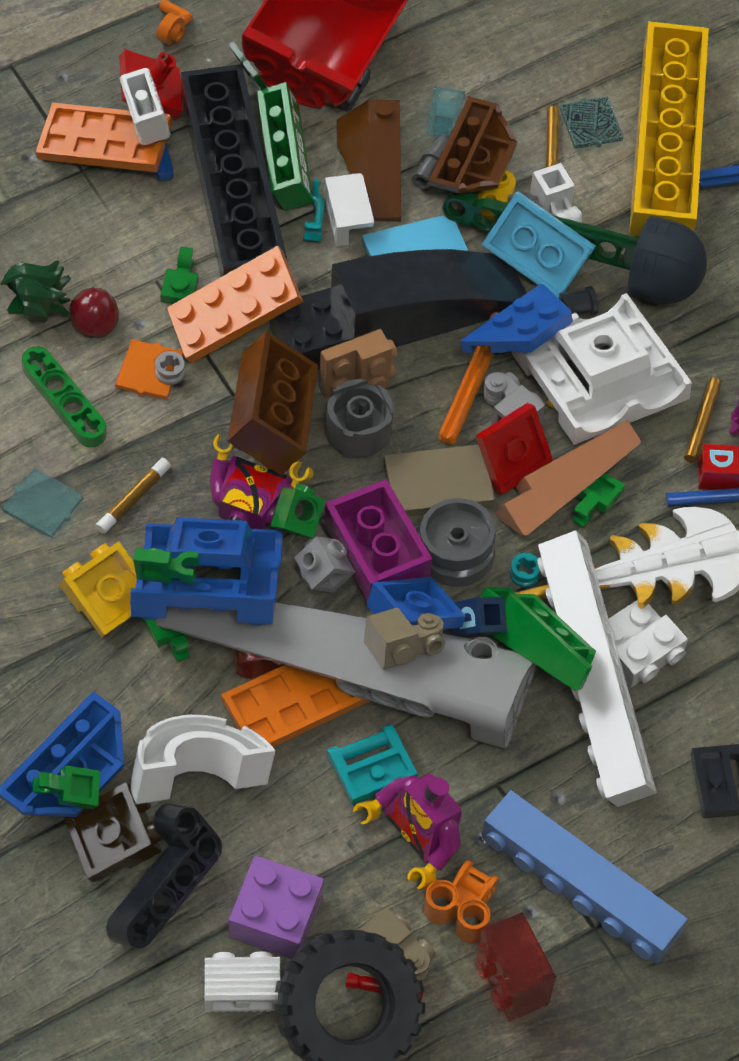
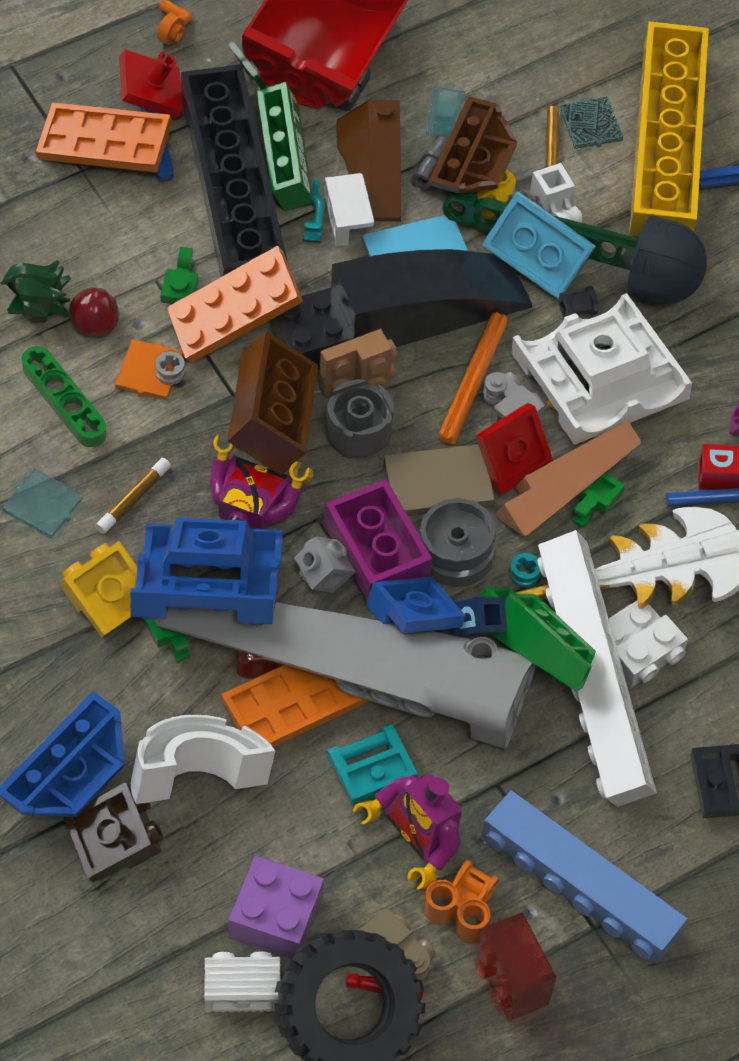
(75, 786): green plate -> none
(136, 919): black beam -> none
(145, 106): white brick -> none
(159, 565): green plate -> none
(285, 516): green brick -> none
(396, 641): dark tan brick -> none
(522, 324): blue wing -> none
(702, 420): pearl gold bar -> none

